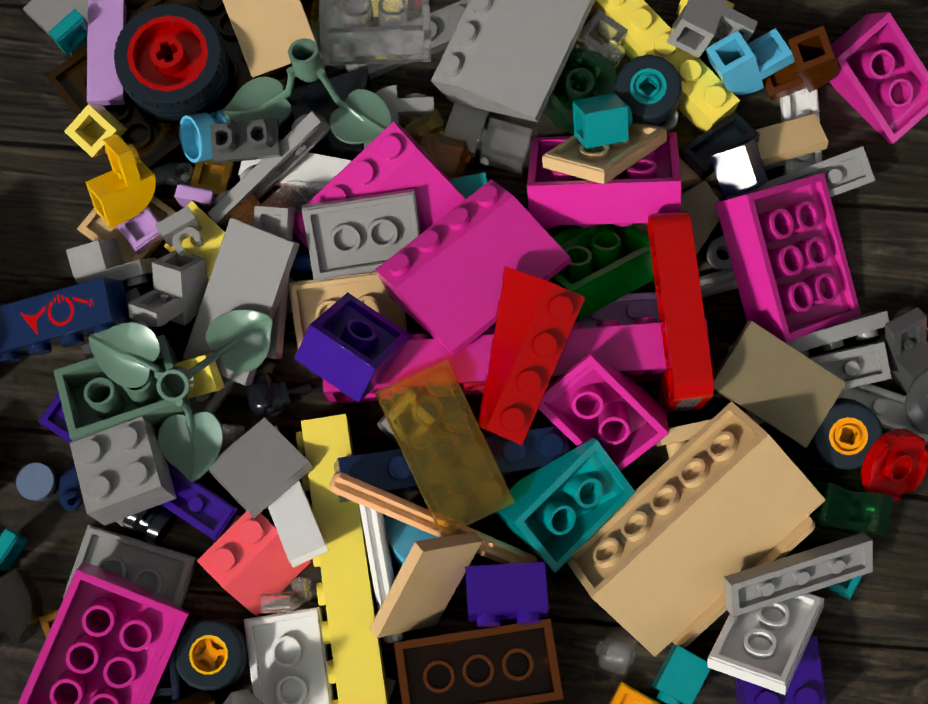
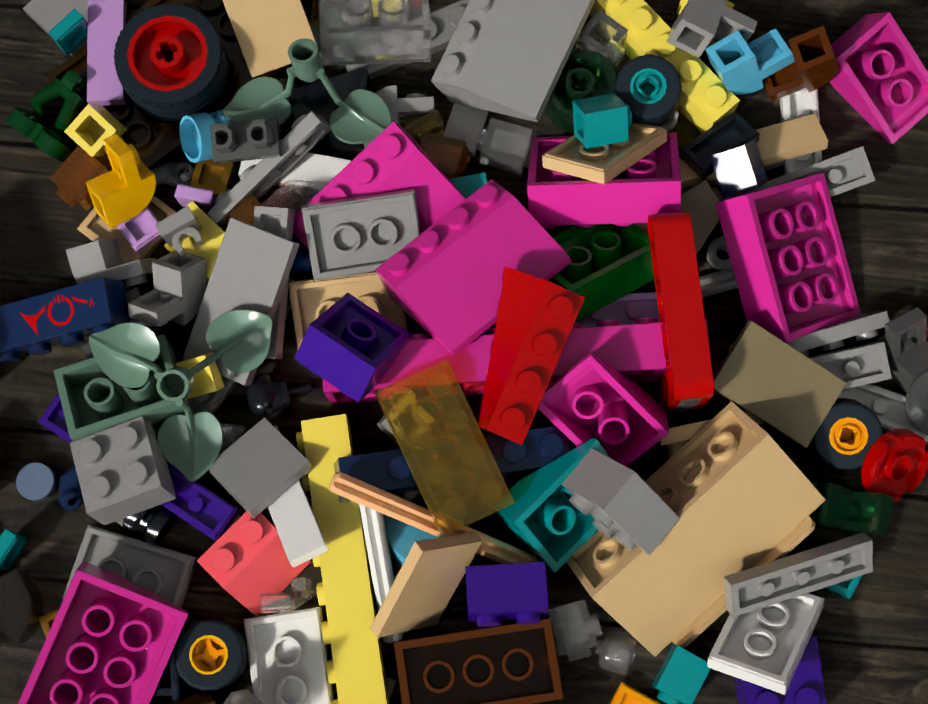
(34, 124): none -> dark green piece
(72, 178): none -> clear orange brick
(574, 629): none -> clear brick
(619, 502): none -> light grey brick

